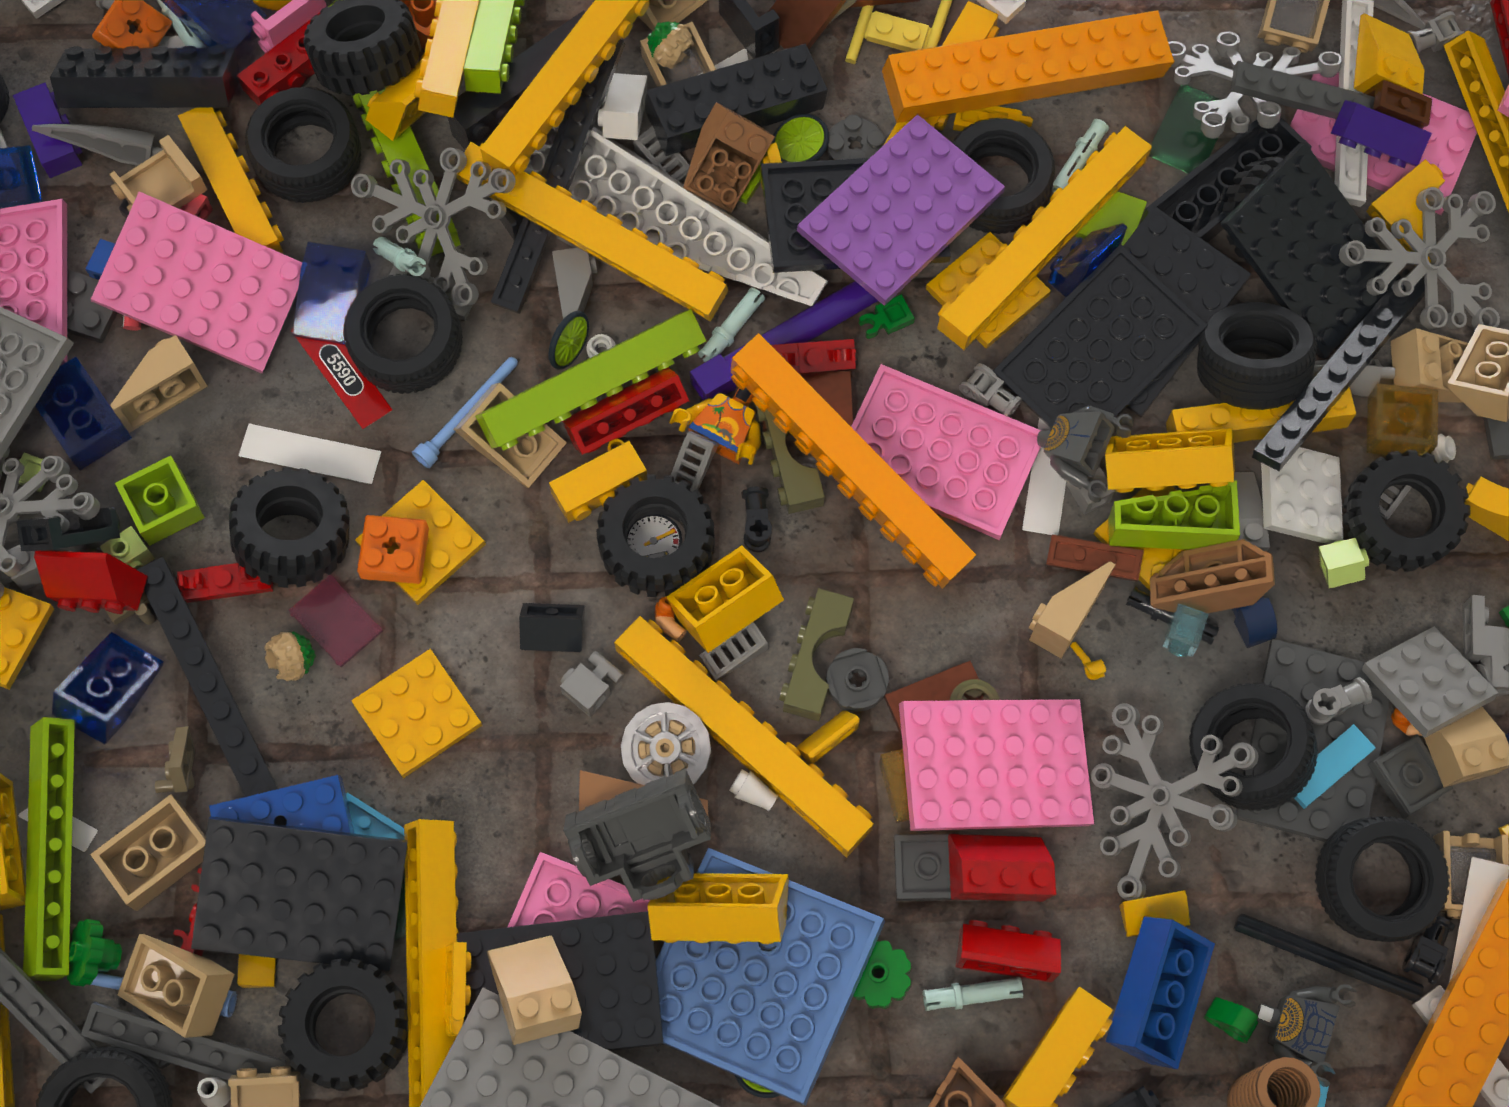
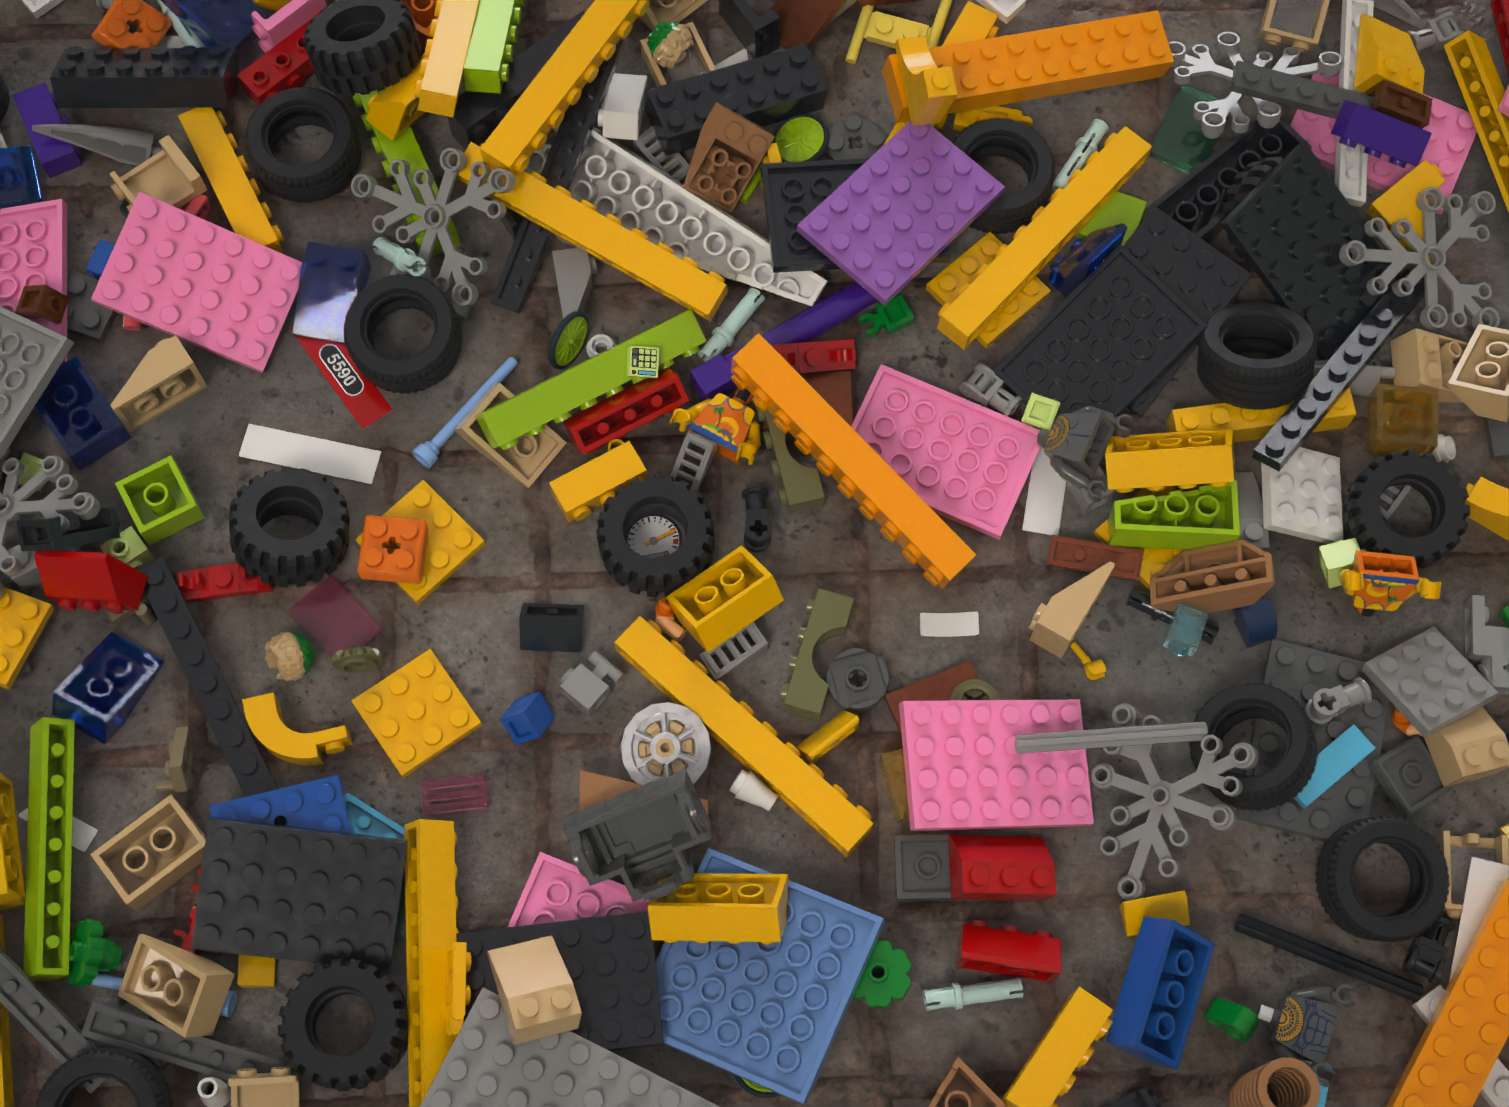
(42, 302): none -> reddish brown bracket
(304, 749): none -> yellow arch
(357, 659): none -> olive gear
(455, 806): none -> clear pink tile
(527, 718): none -> blue panel
(642, 362): none -> yellowish green tile
(926, 86): none -> yellow arch
(949, 624): none -> white sticker
(1040, 412): none -> yellowish green tile
(1110, 737): none -> light grey axle
(1384, 582): none -> torso

